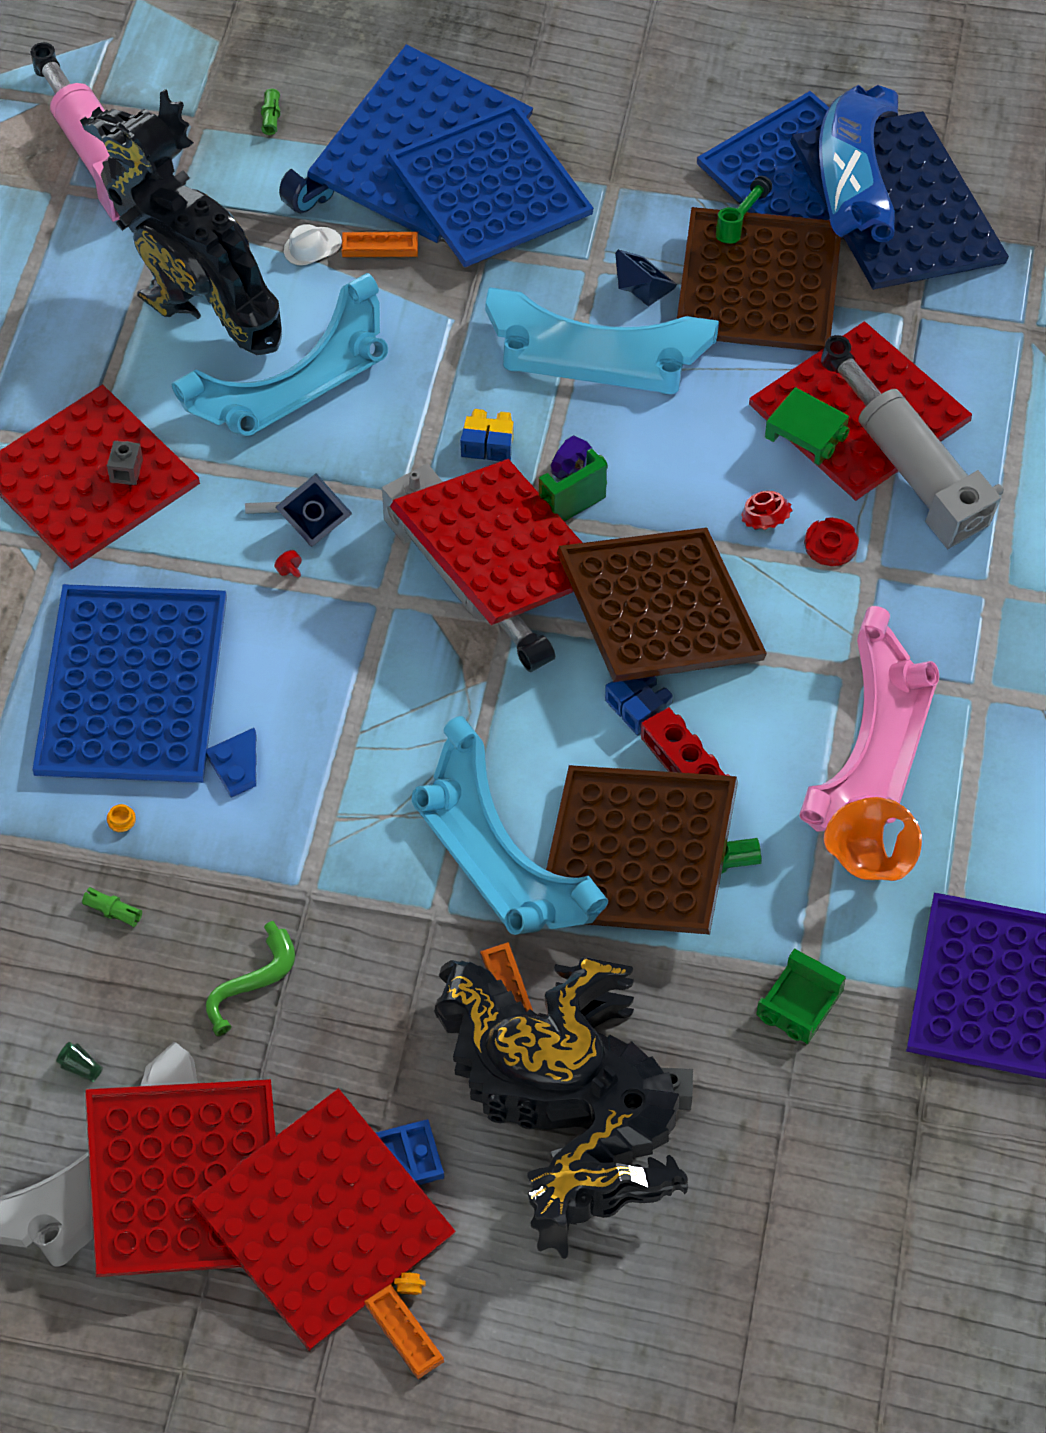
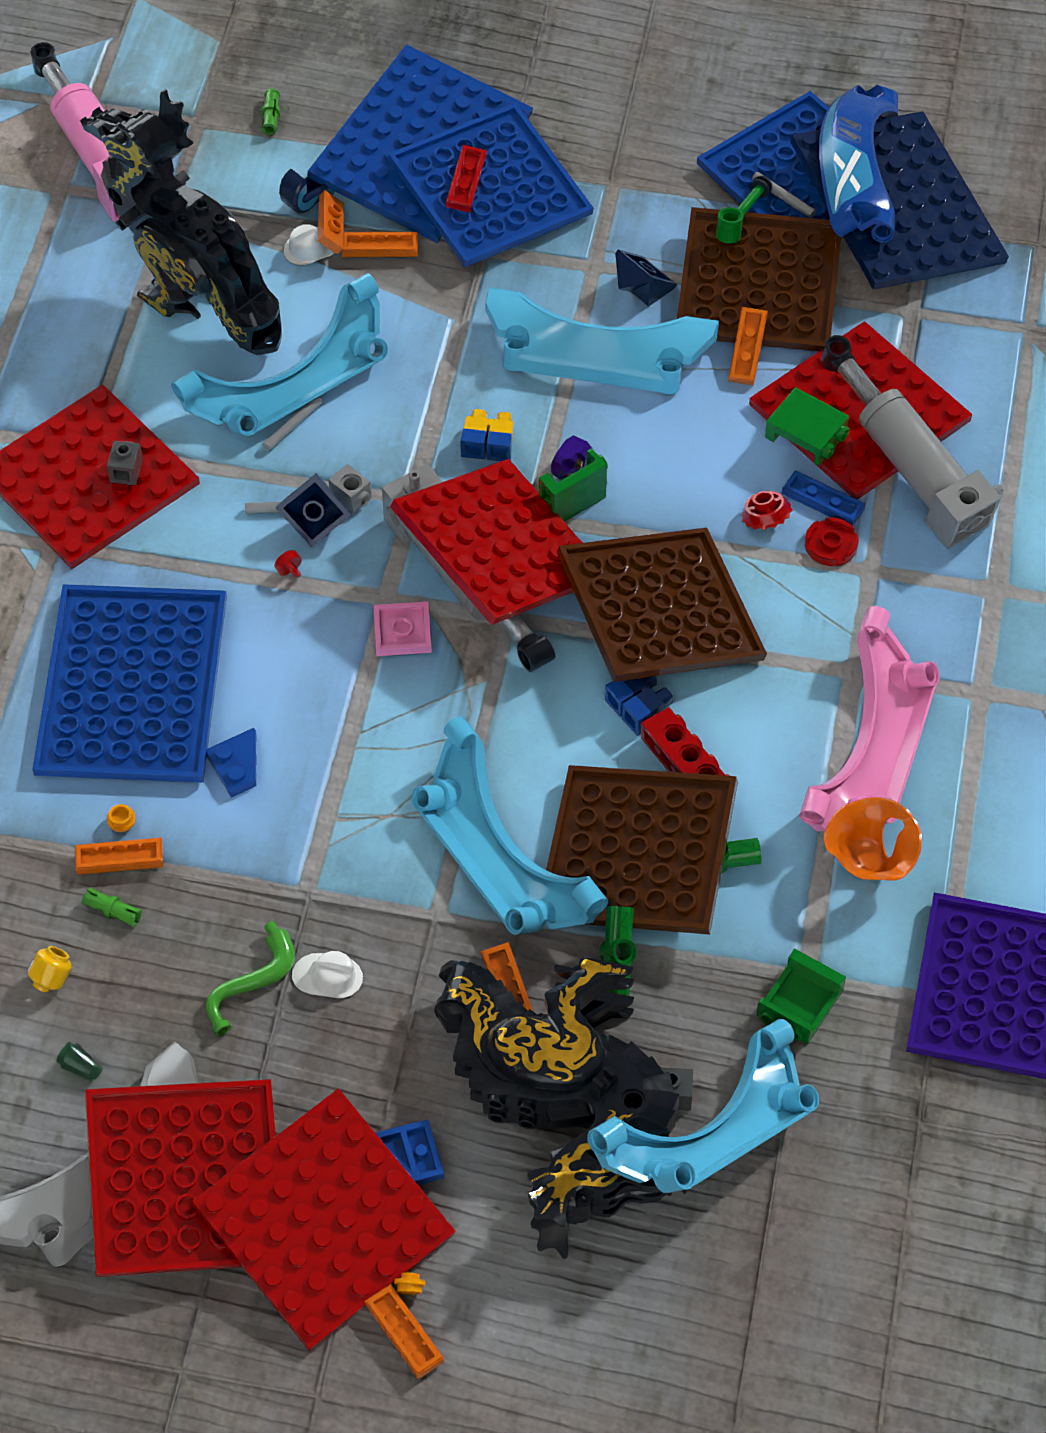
(50, 969): none -> yellow head
(119, 856): none -> orange plate
(291, 424): none -> light grey bar
(327, 975): none -> white piece
(330, 222): none -> orange plate
(351, 488): none -> light grey brick
(402, 628): none -> bright pink plate
(466, 178): none -> red tile
(619, 933): none -> green piece
(747, 346): none -> orange tile
(761, 1107): none -> medium azure panel
(790, 199): none -> light grey bar
(823, 498): none -> blue tile

